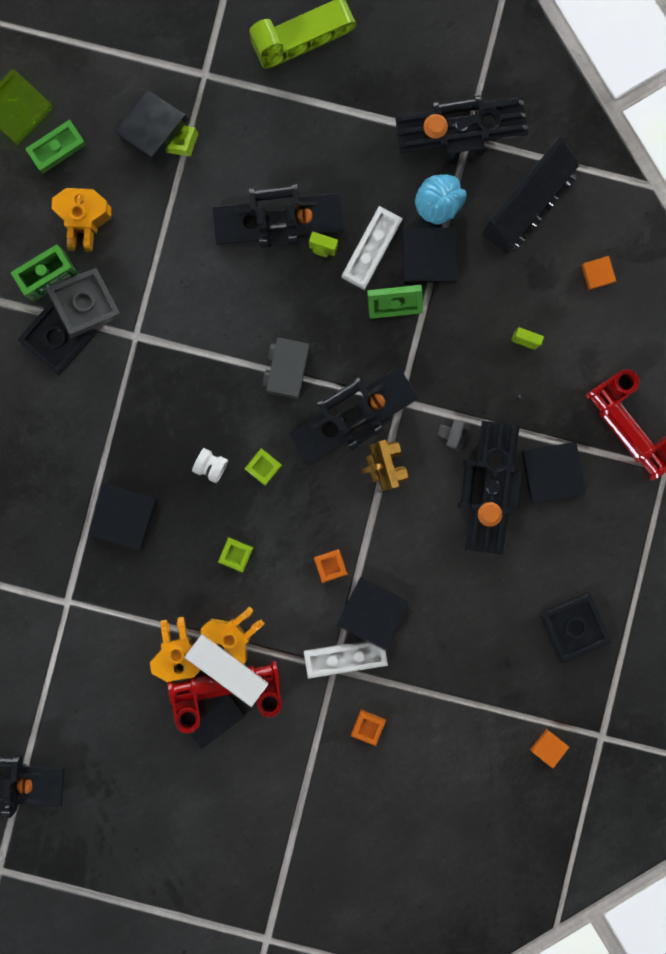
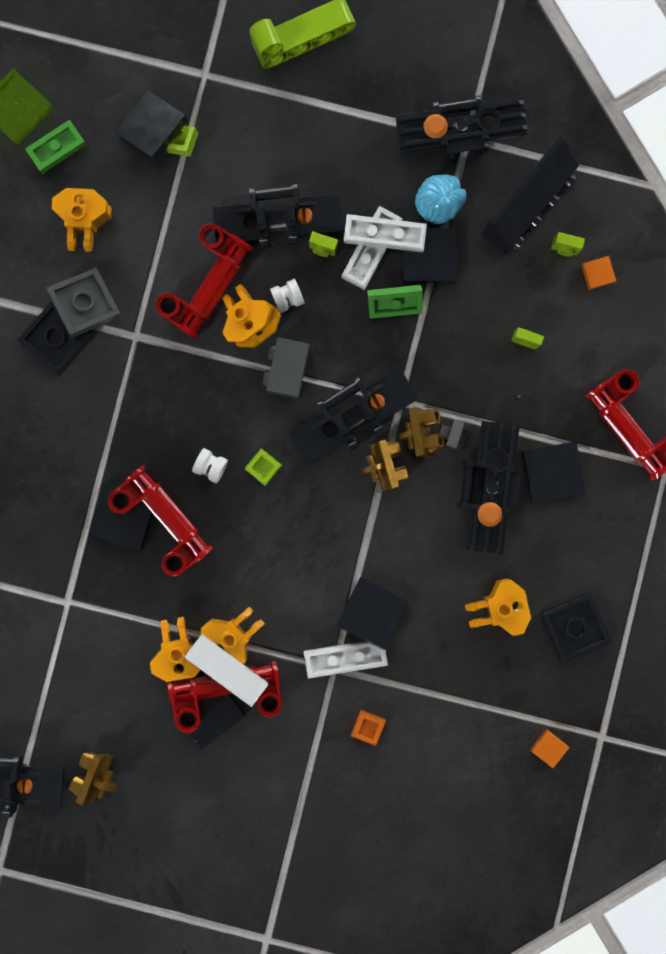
(44, 271): bright green brick -> none
(96, 780): none -> pearl gold hips
(168, 515): none -> red piece
(230, 252): none -> red piece
(235, 554): lime tile -> none
(248, 319): none -> light orange hinge
(287, 296): none -> white wheel
(330, 565): orange tile -> none
(385, 233): none -> white tile
(419, 433): none -> pearl gold hips
(500, 608): none -> light orange hinge
(567, 244): none -> lime plate

